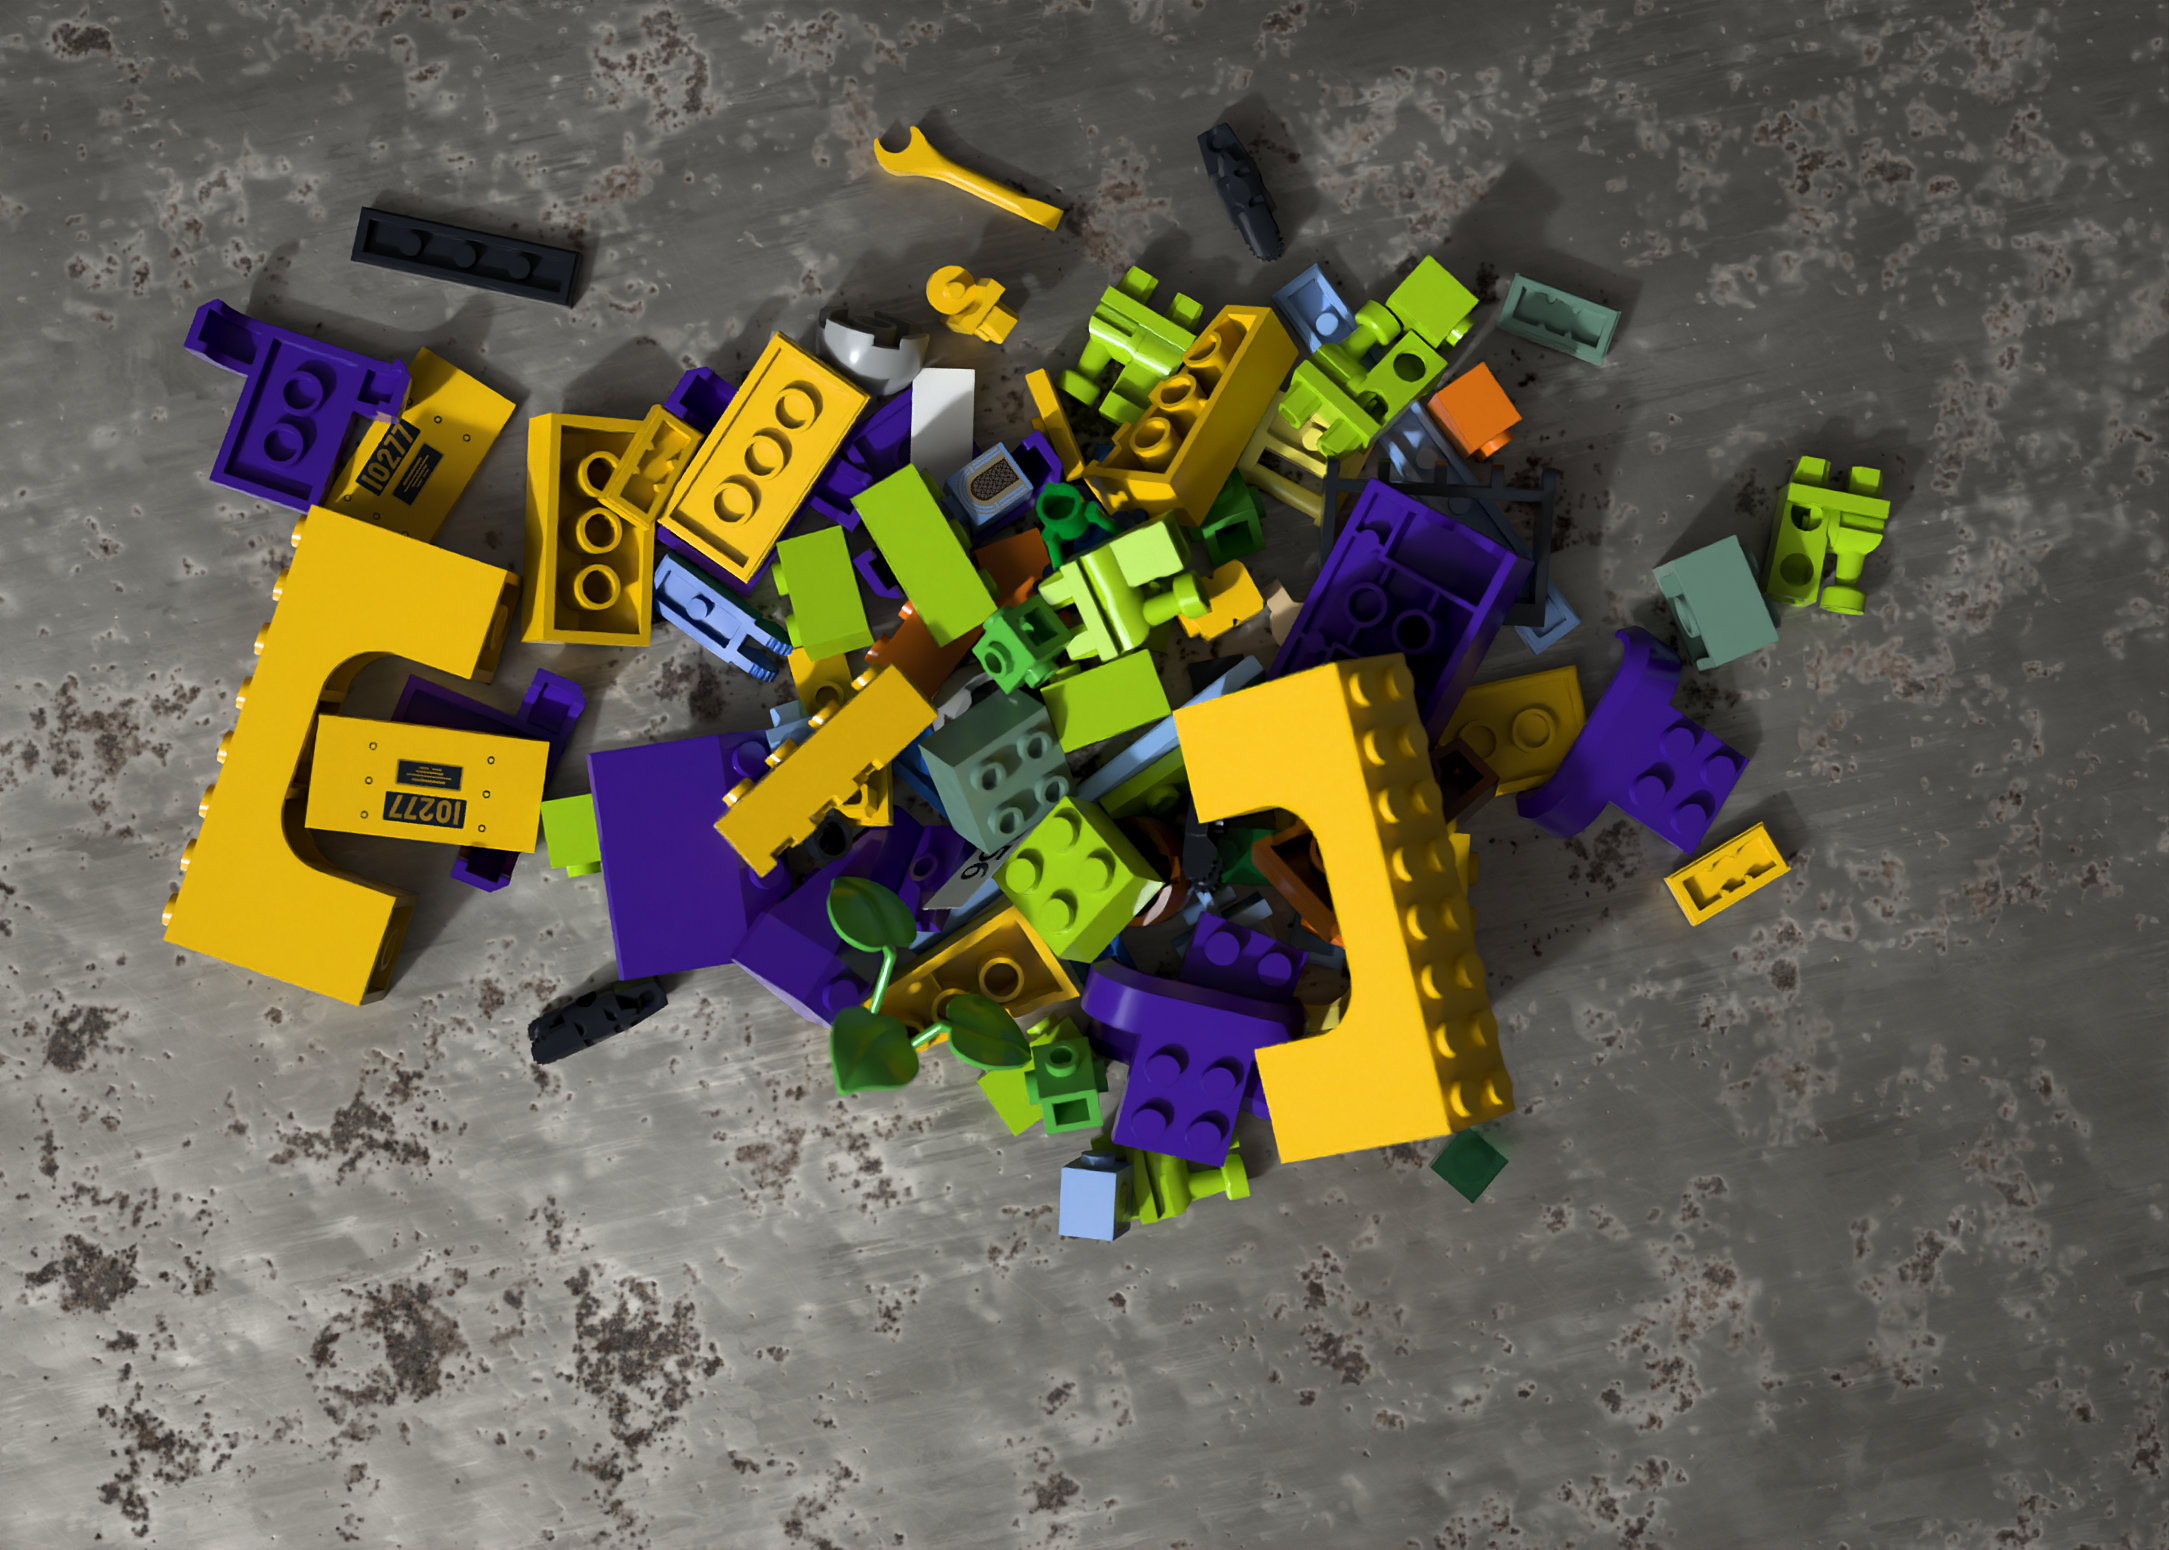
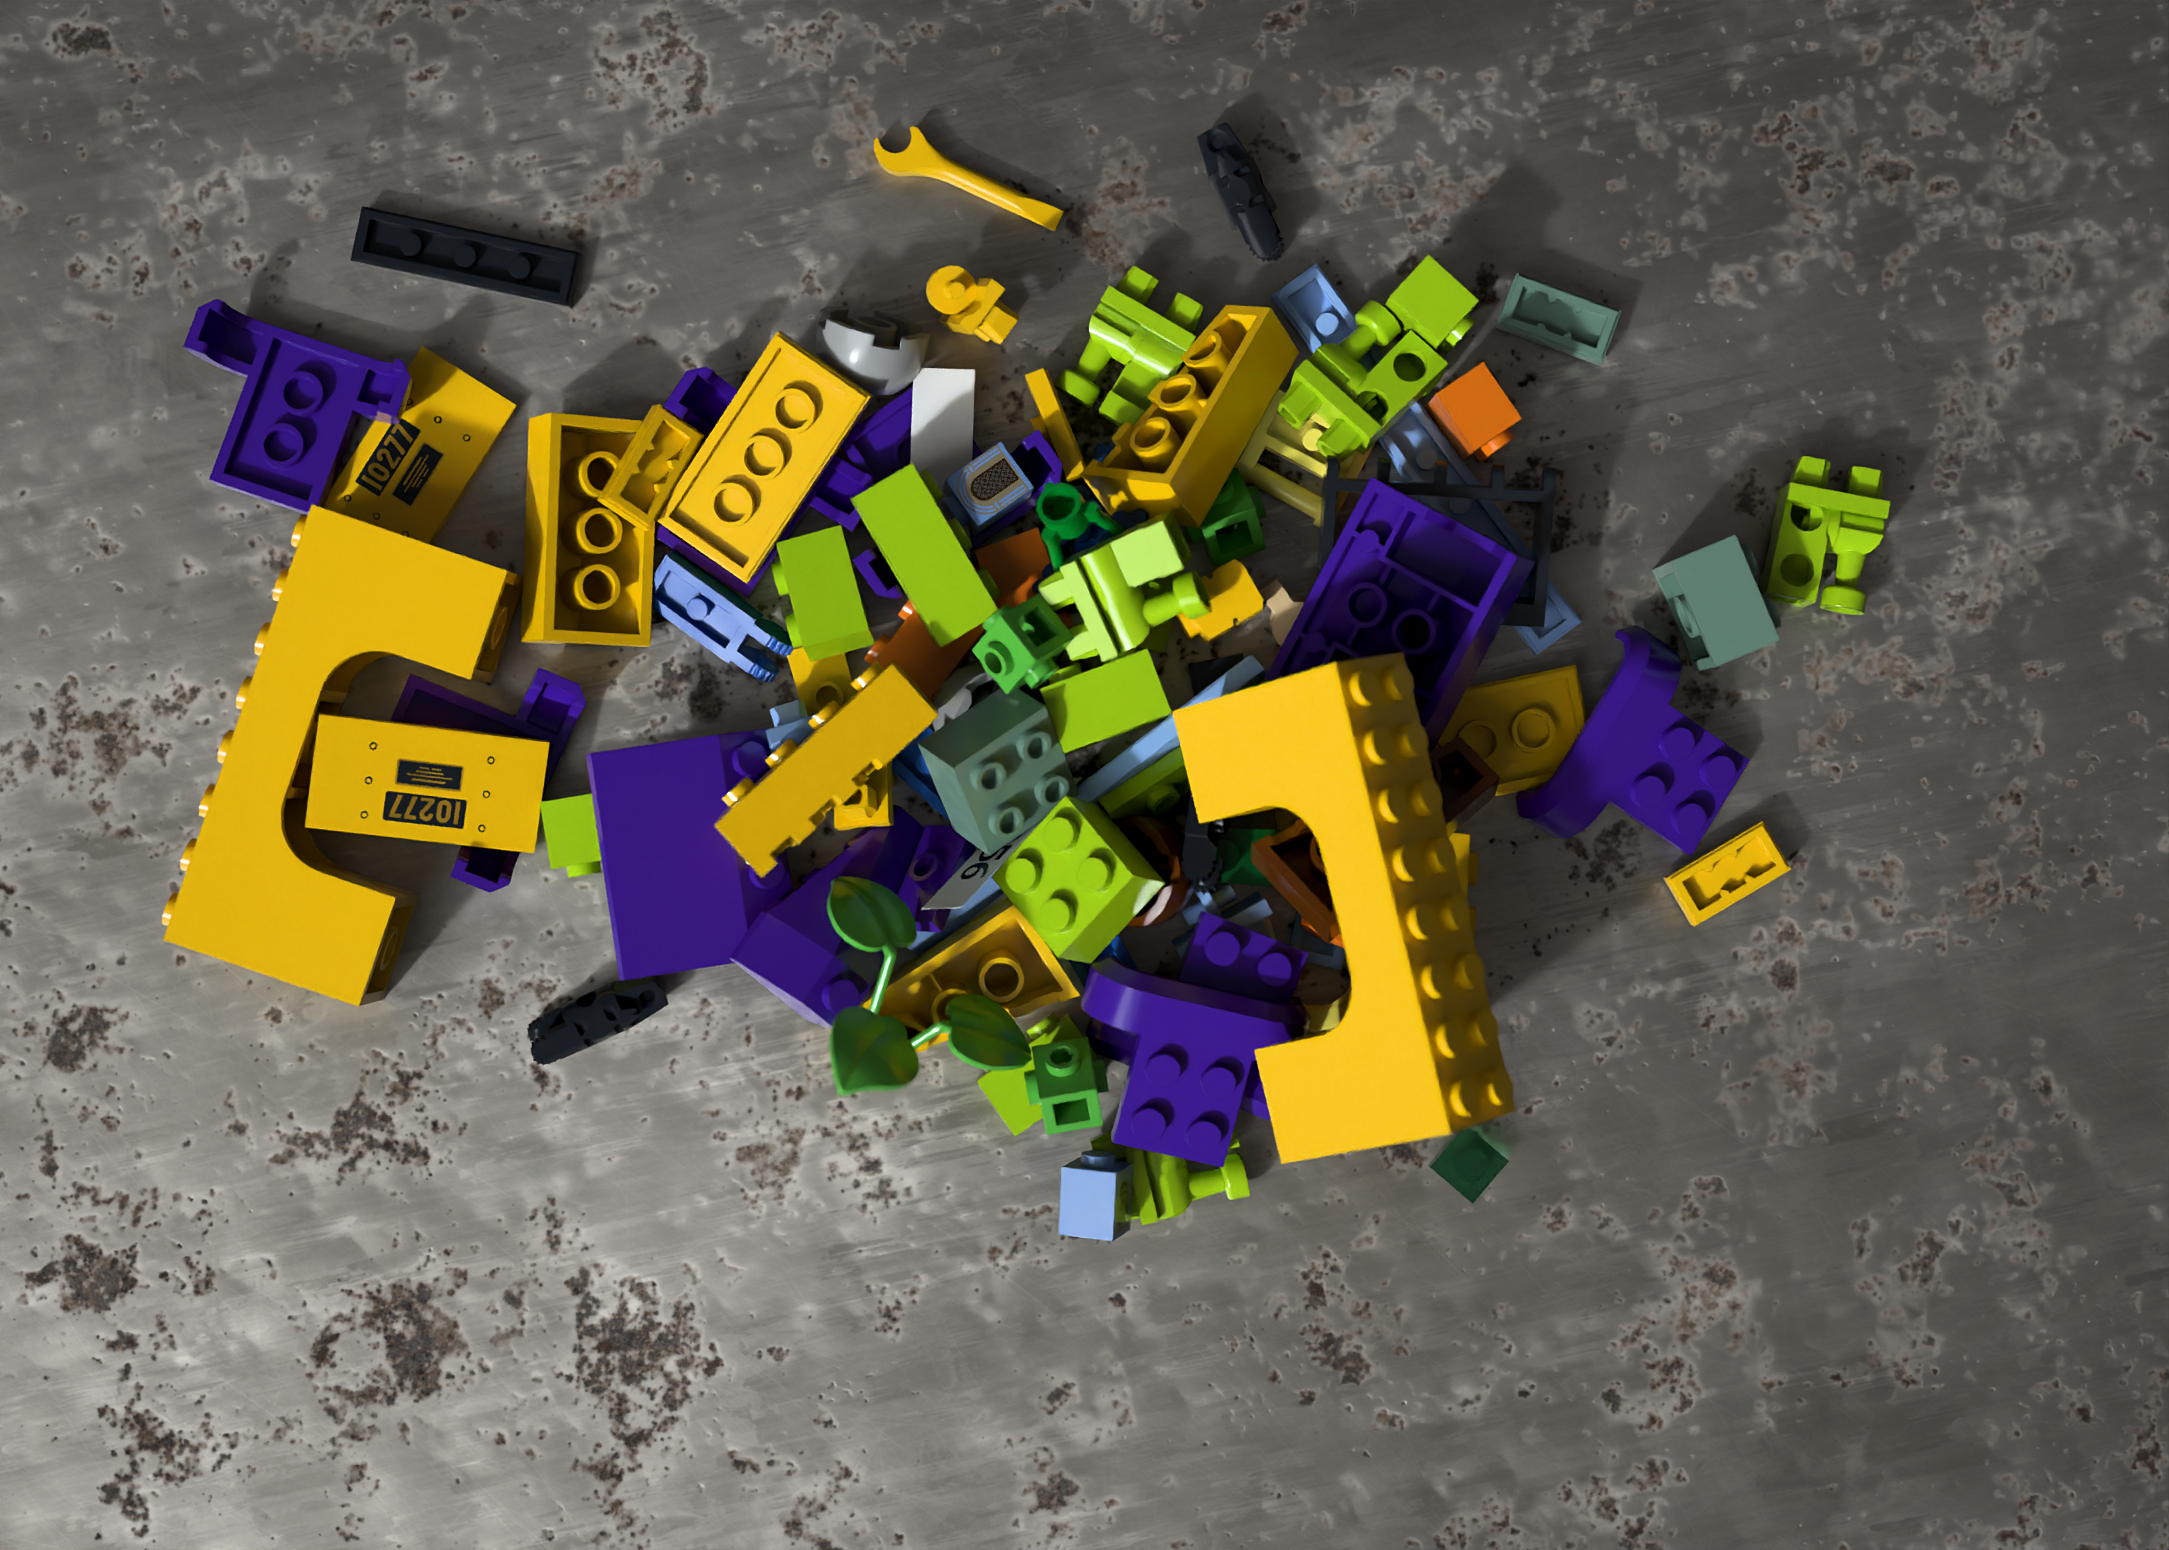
(833, 844): black hinge -> none

